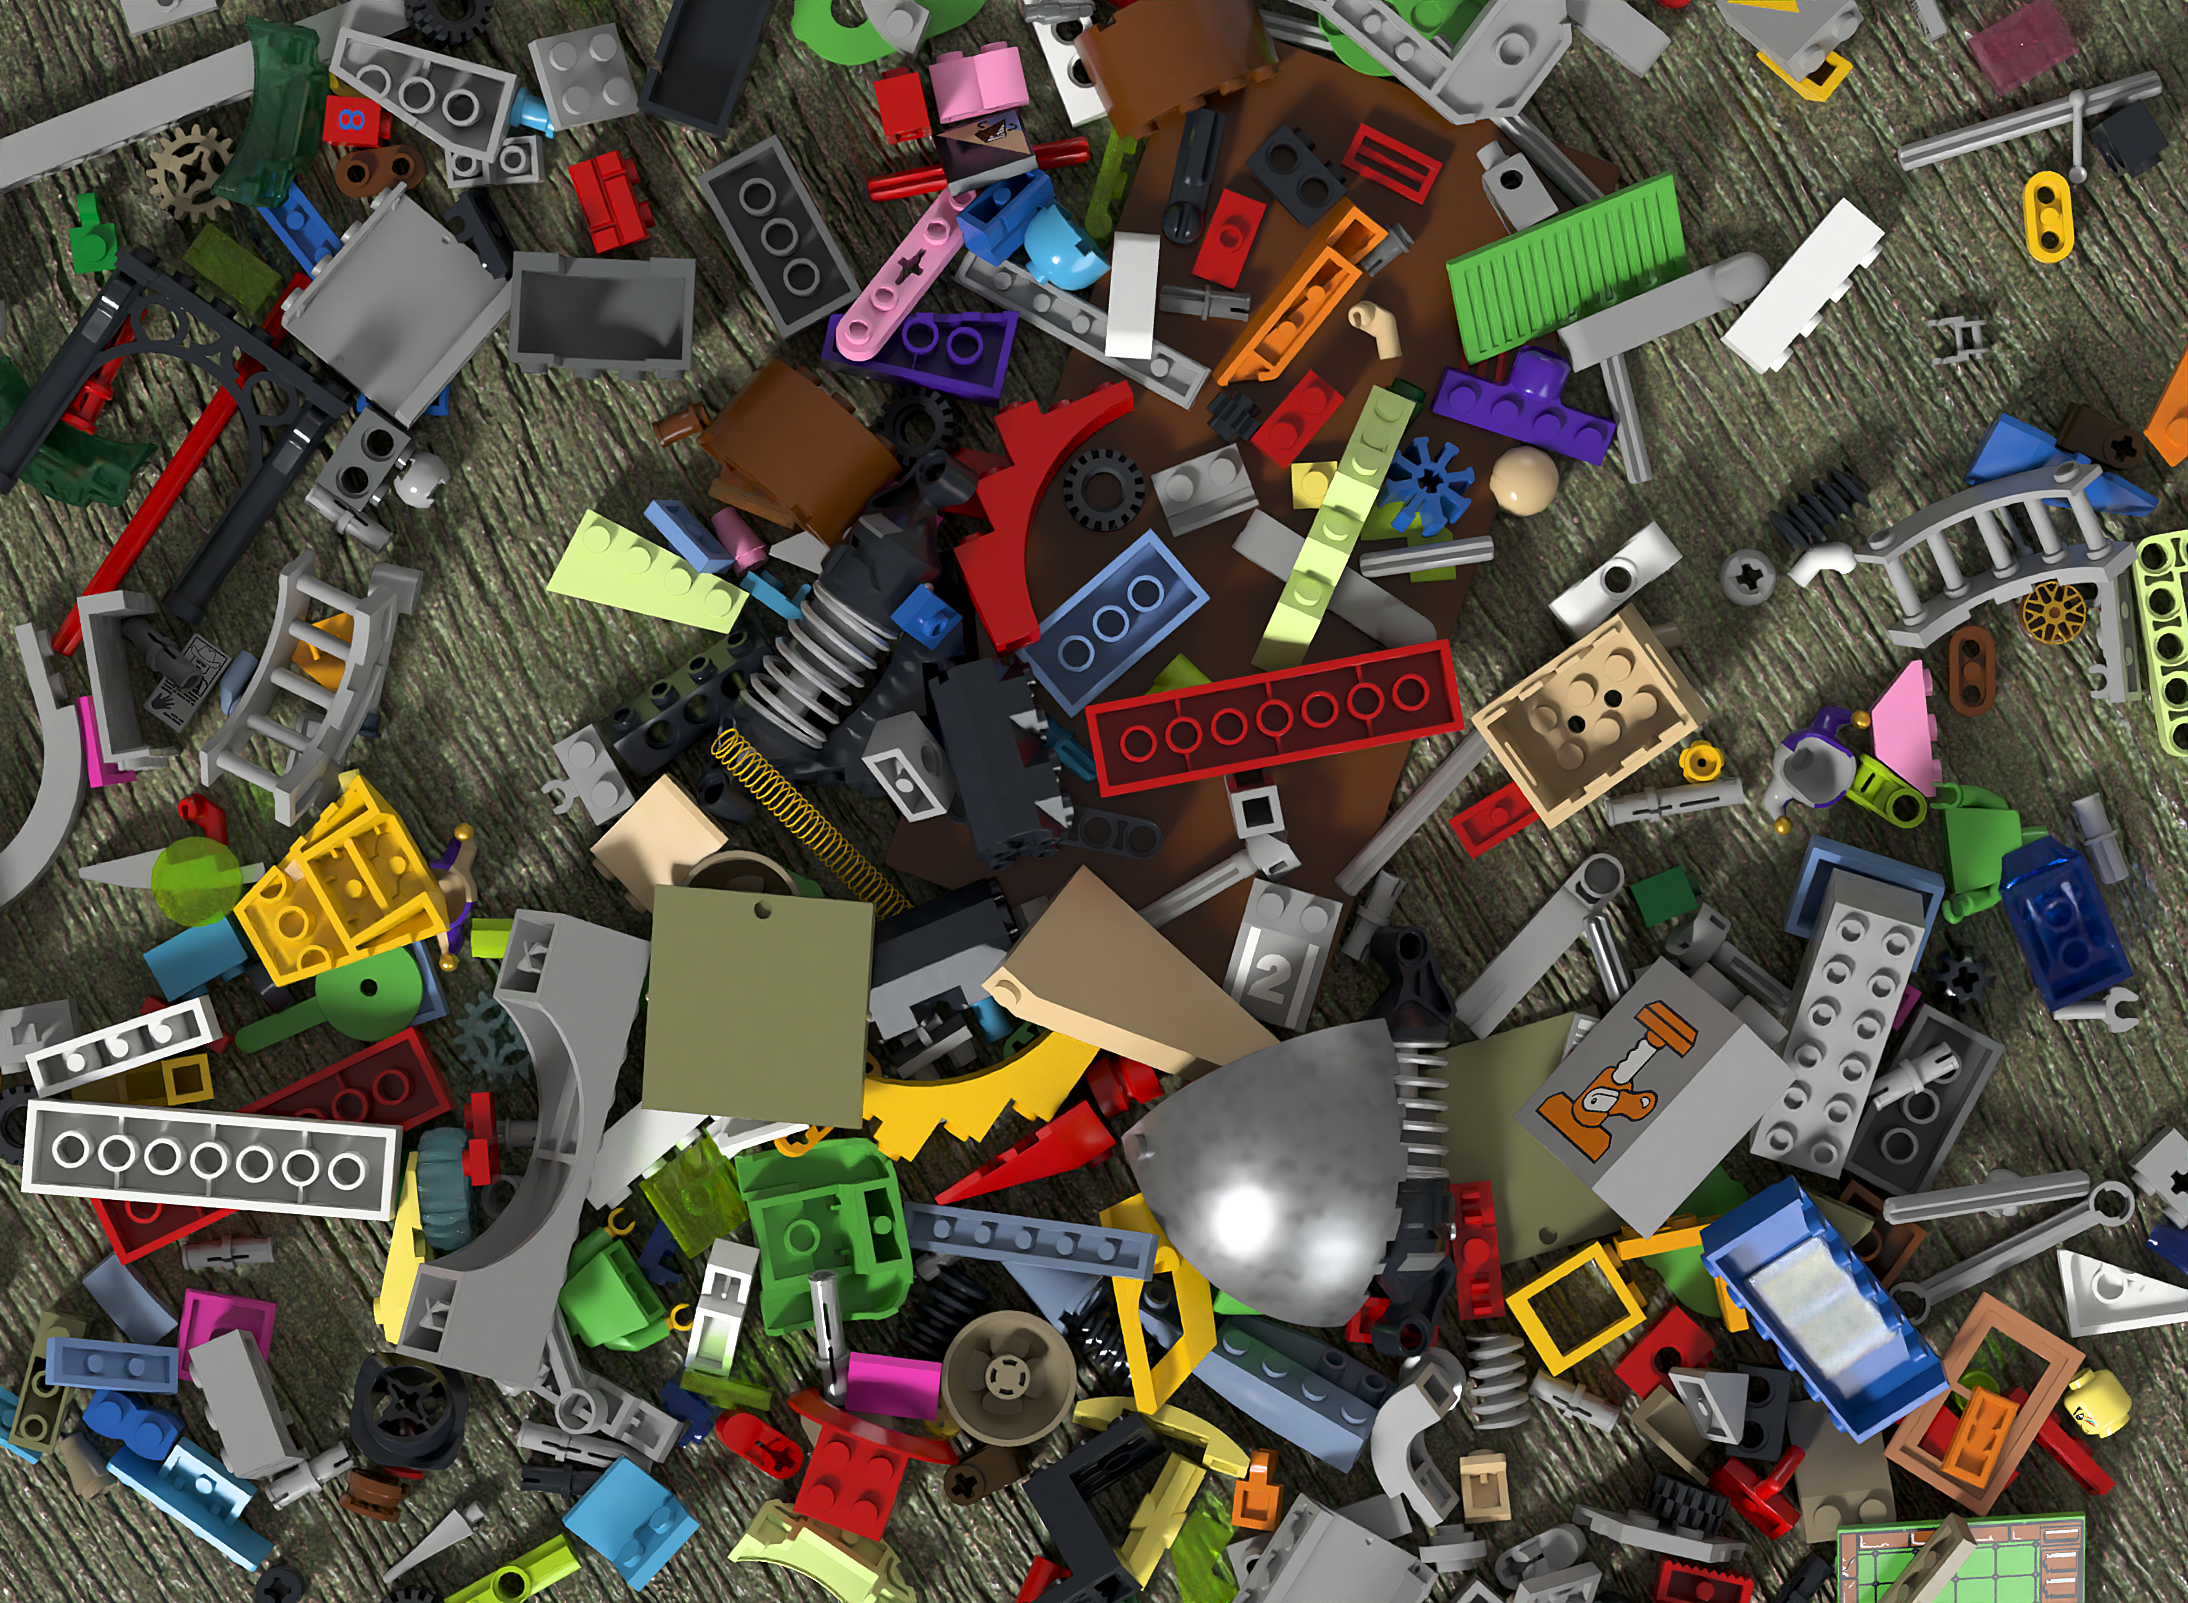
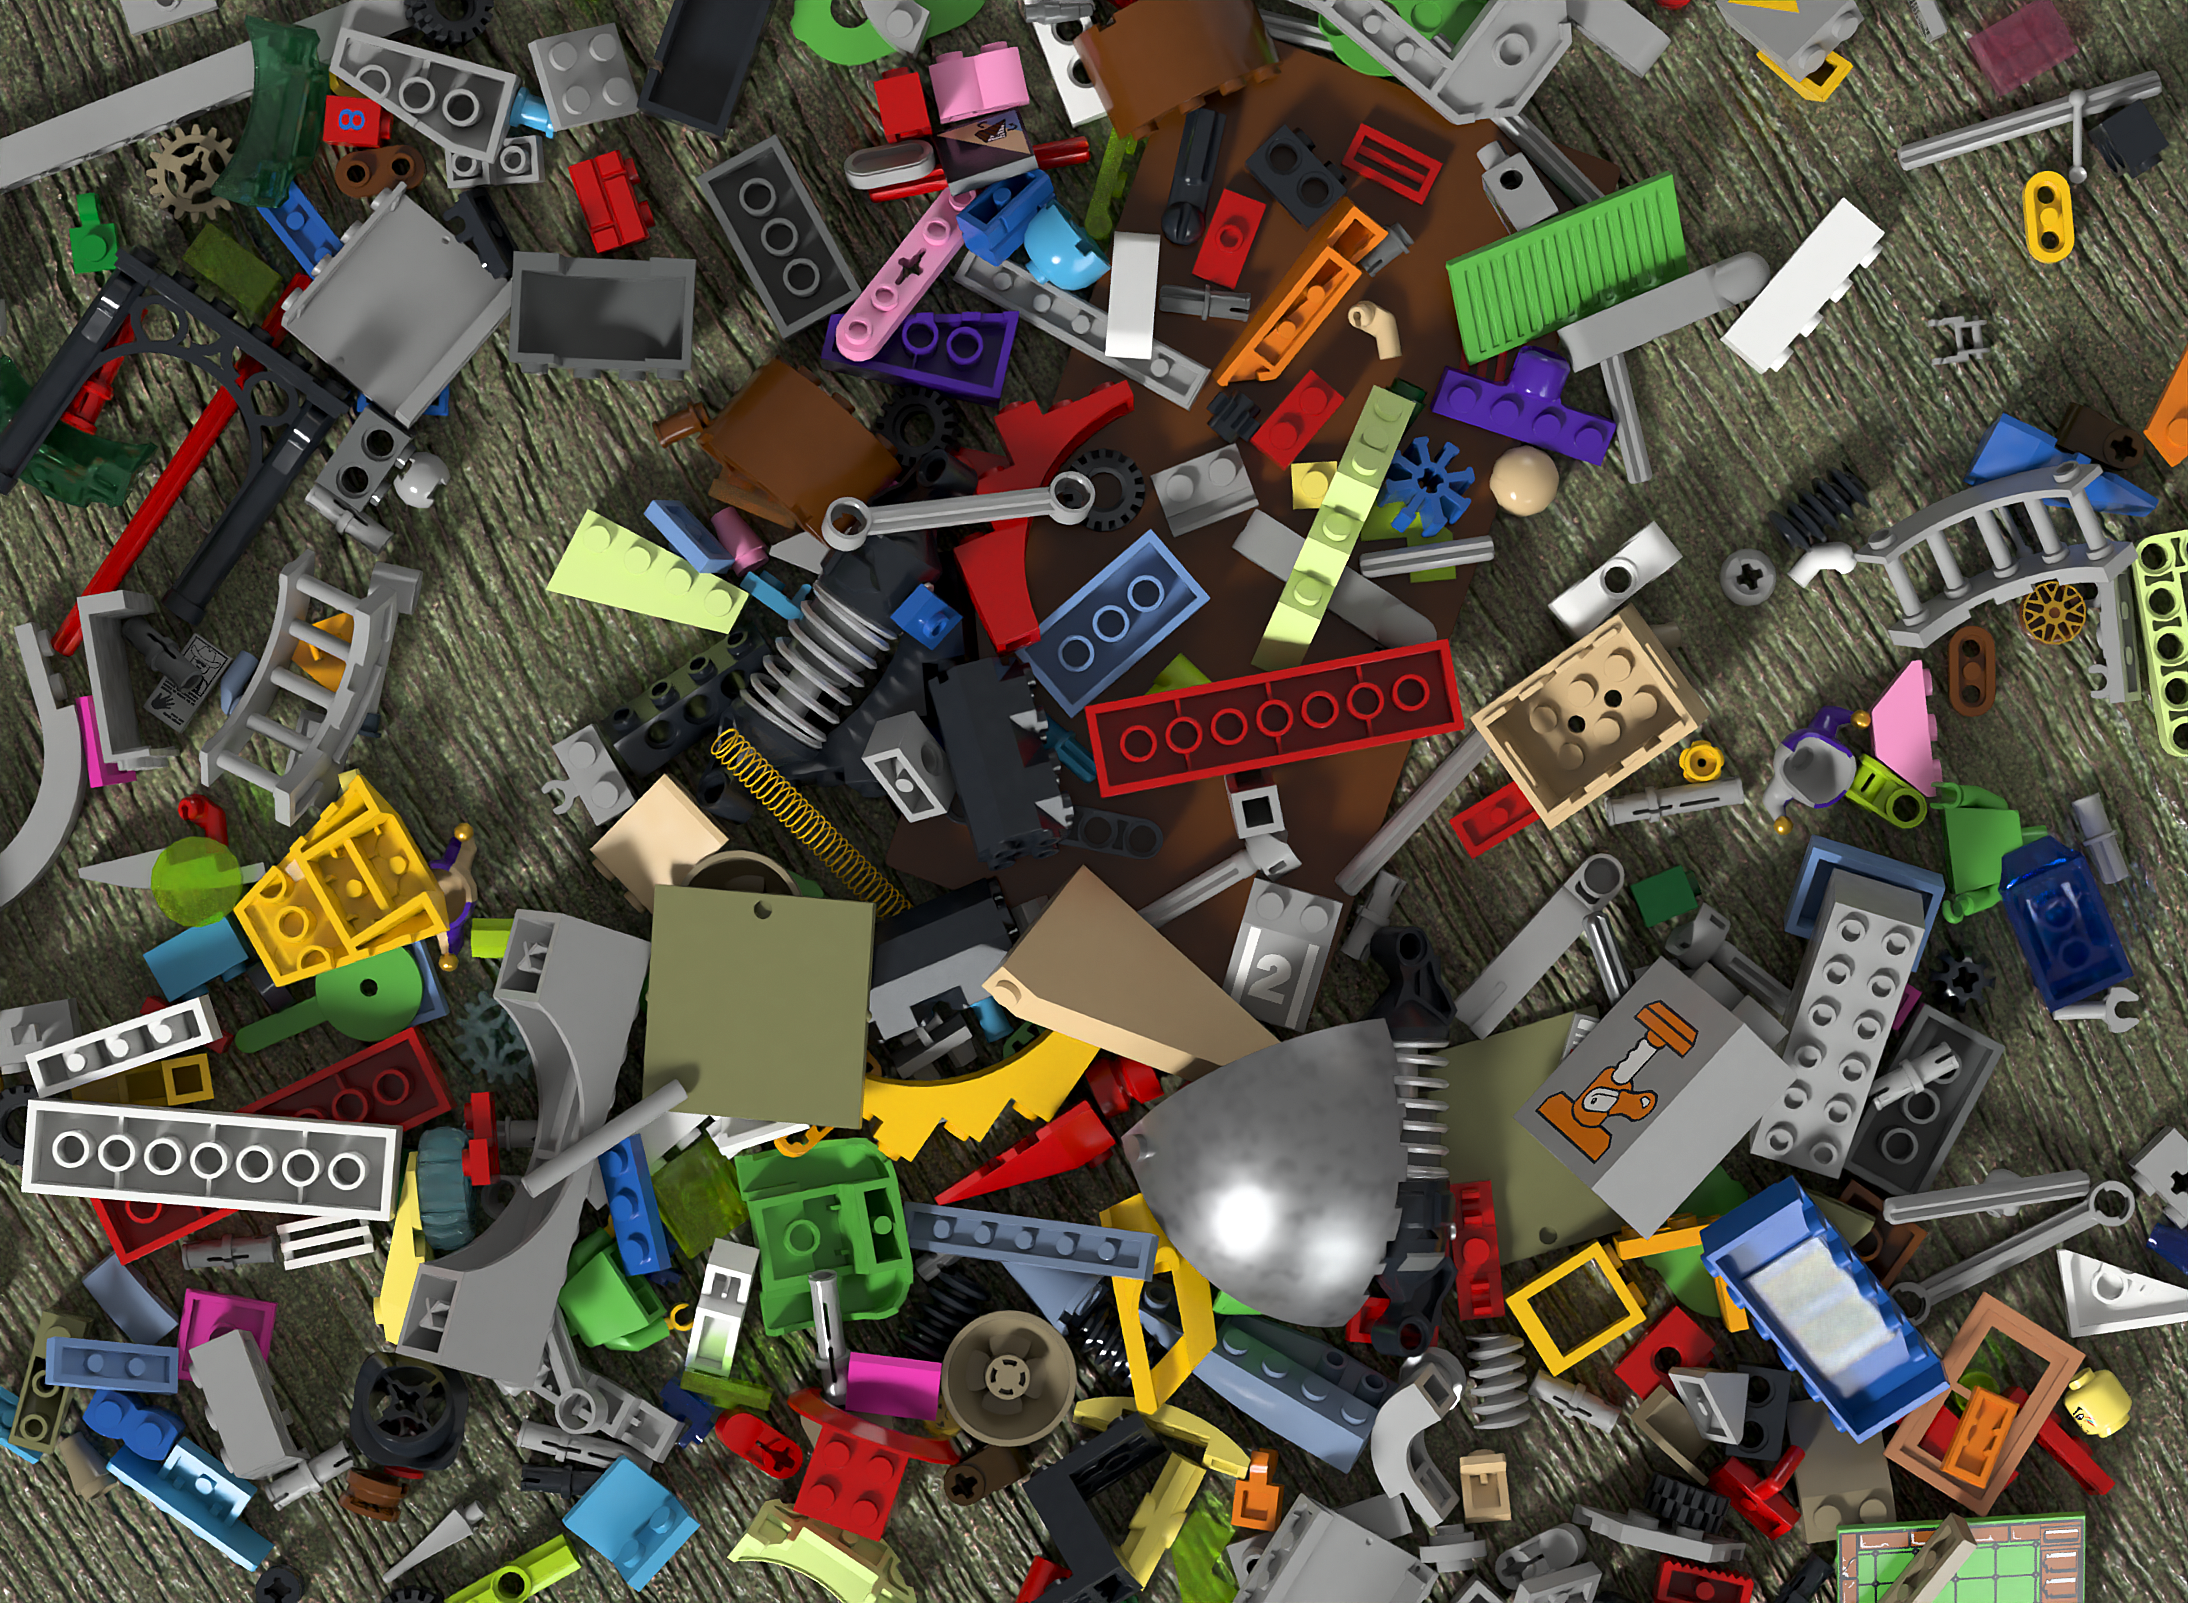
(289, 1246): none -> white tile
(604, 1138): none -> light grey piece
(634, 1207): none -> blue plate
(889, 164): none -> light grey tile
(958, 511): none -> light grey piece

